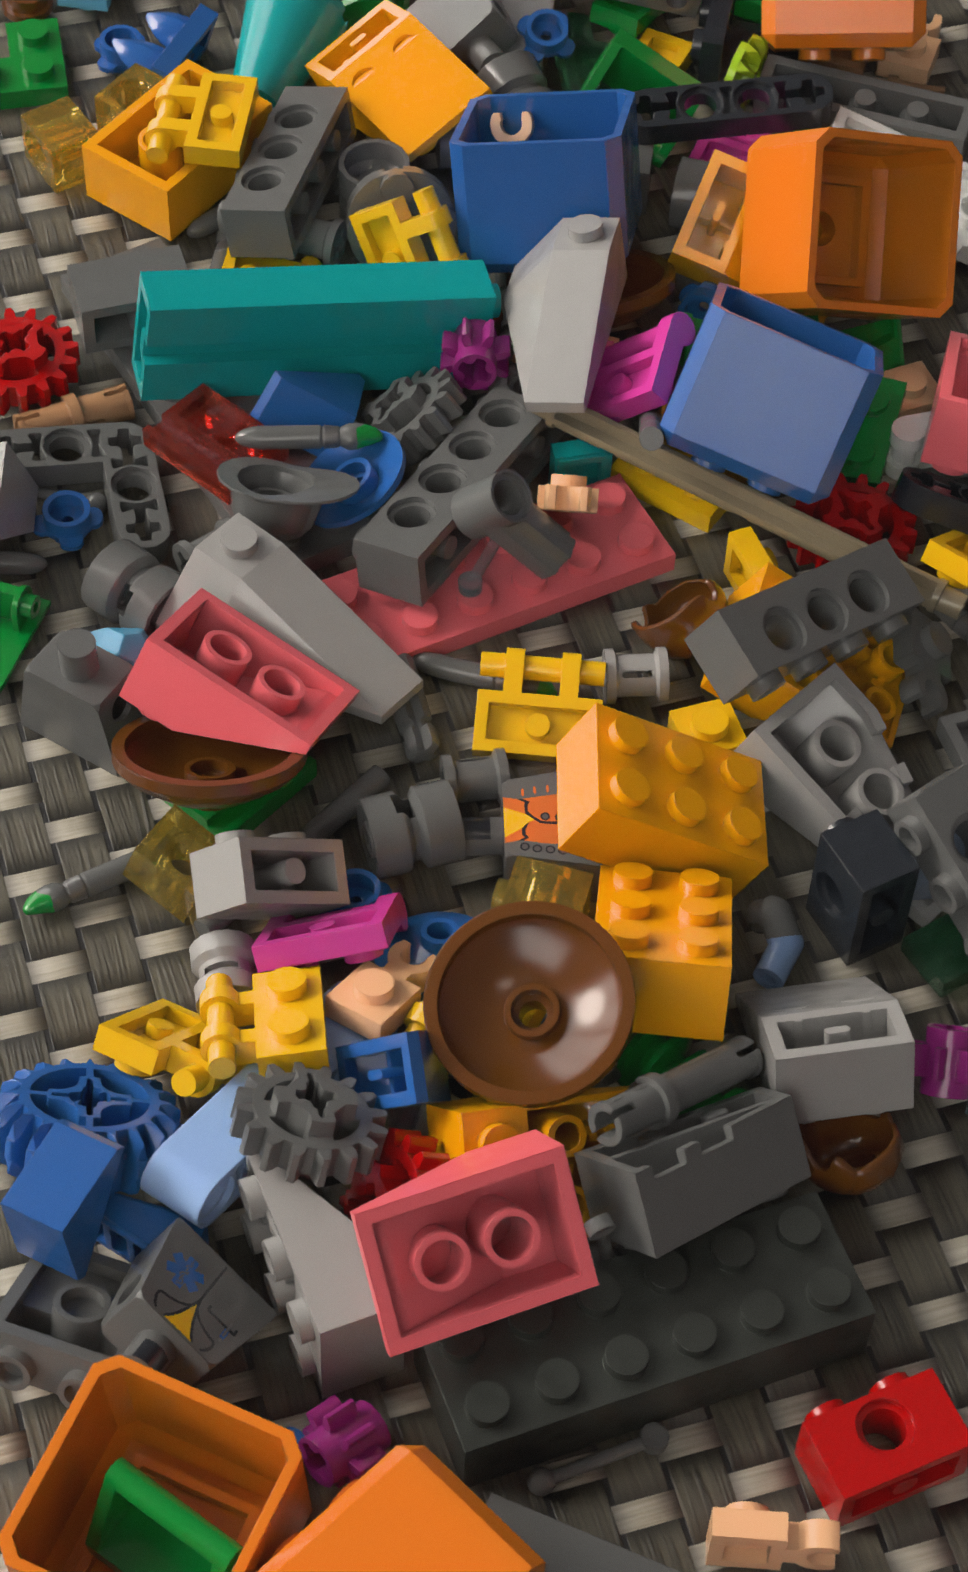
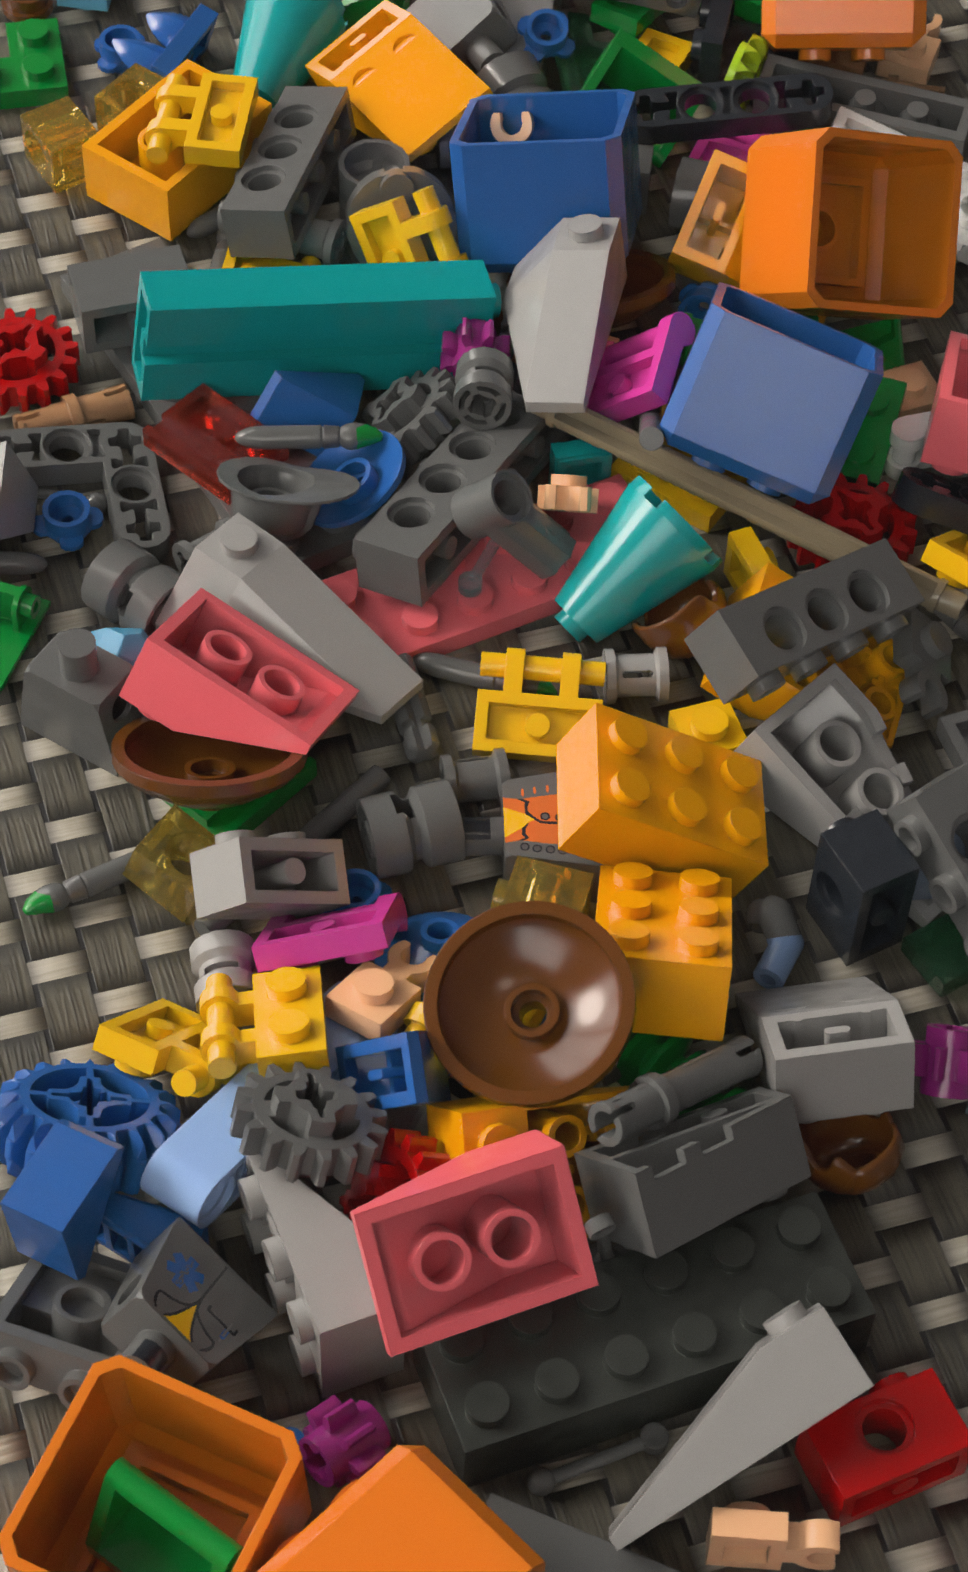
(483, 388): none -> dark grey wheel
(632, 565): none -> teal cone
(769, 1398): none -> light grey wedge

